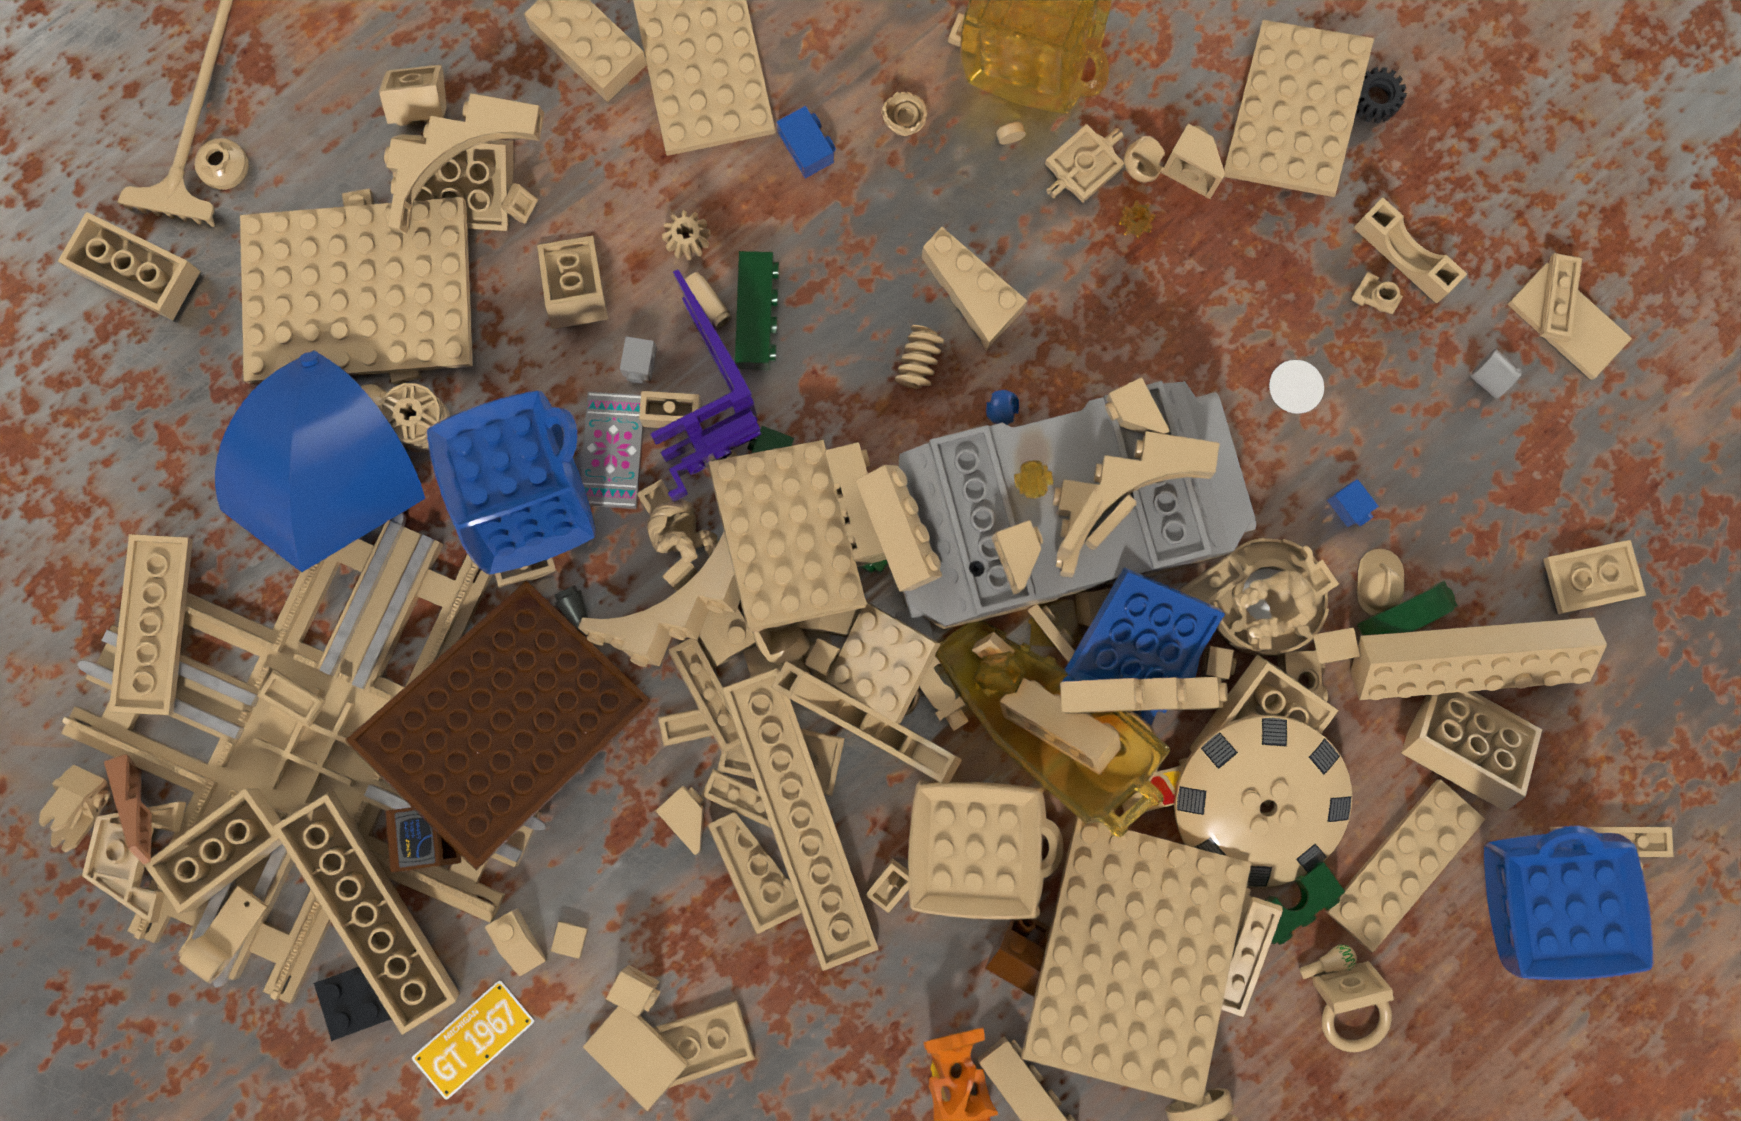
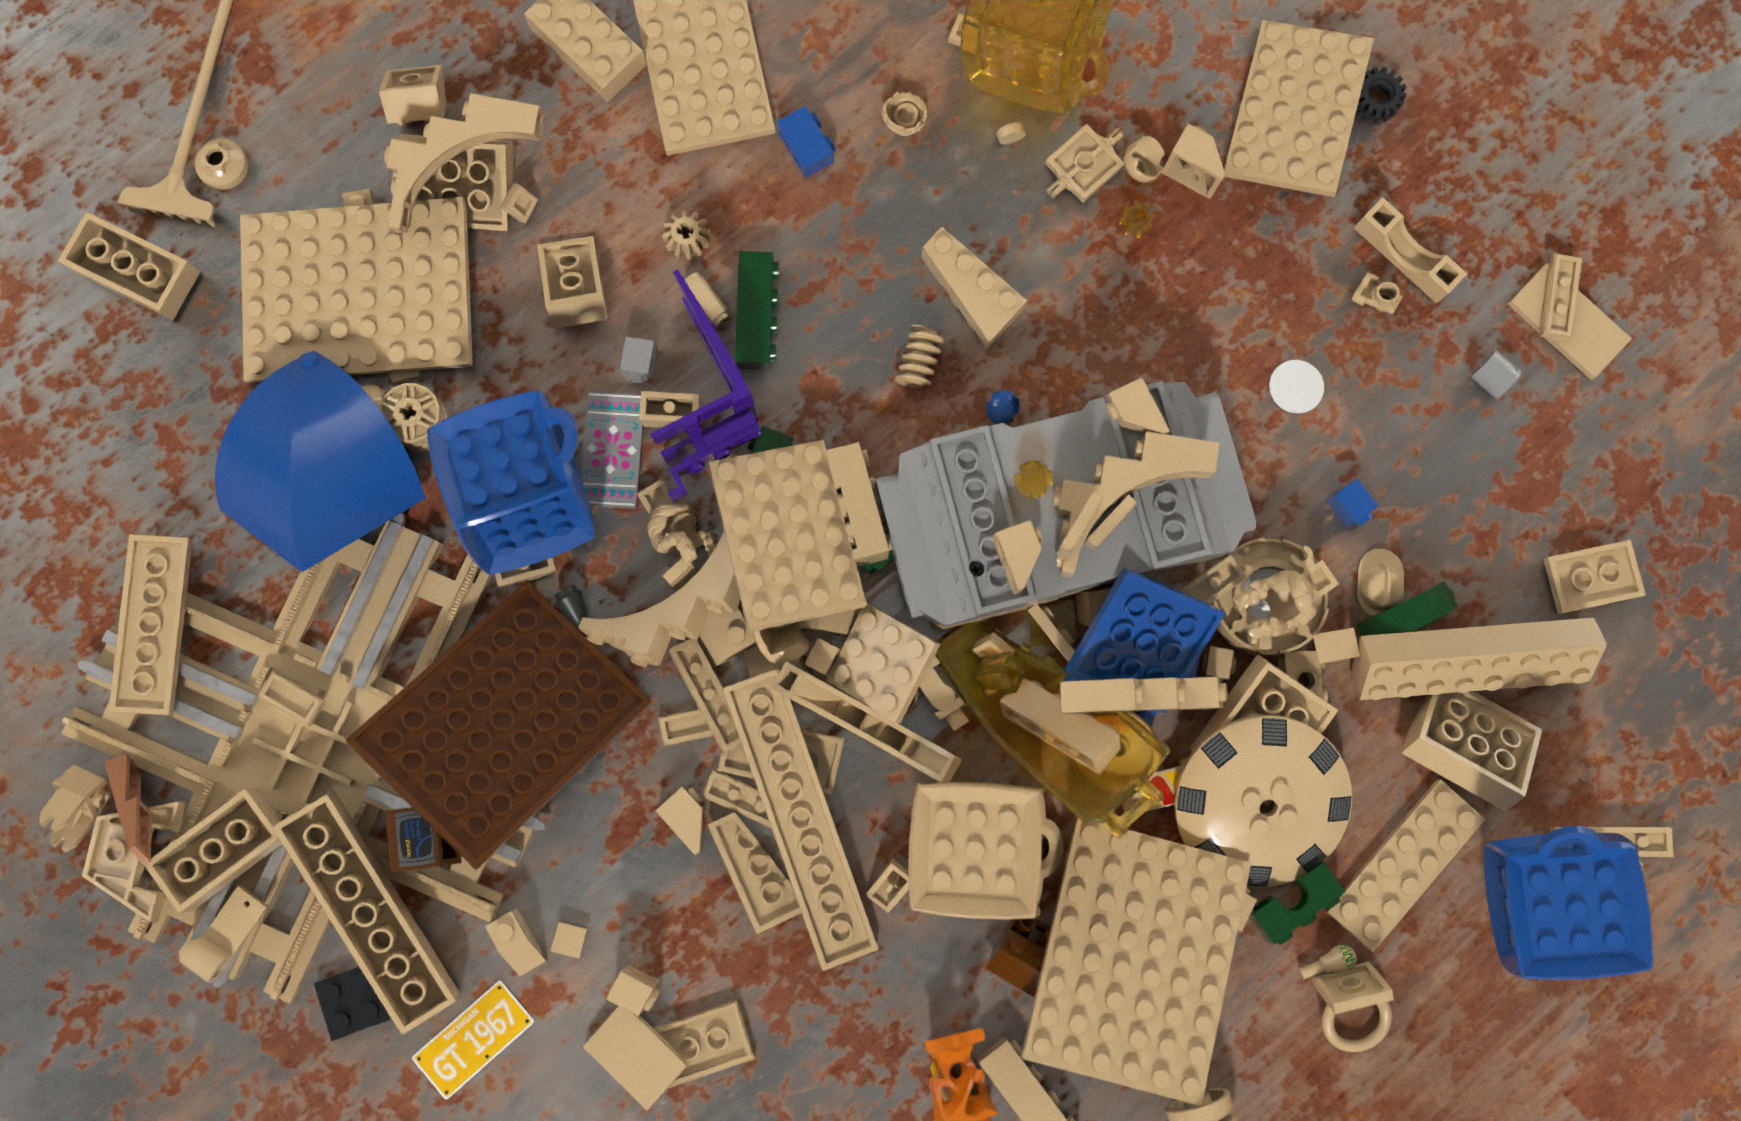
(899, 527): tan brick -> none
(1250, 954): tan plate -> none

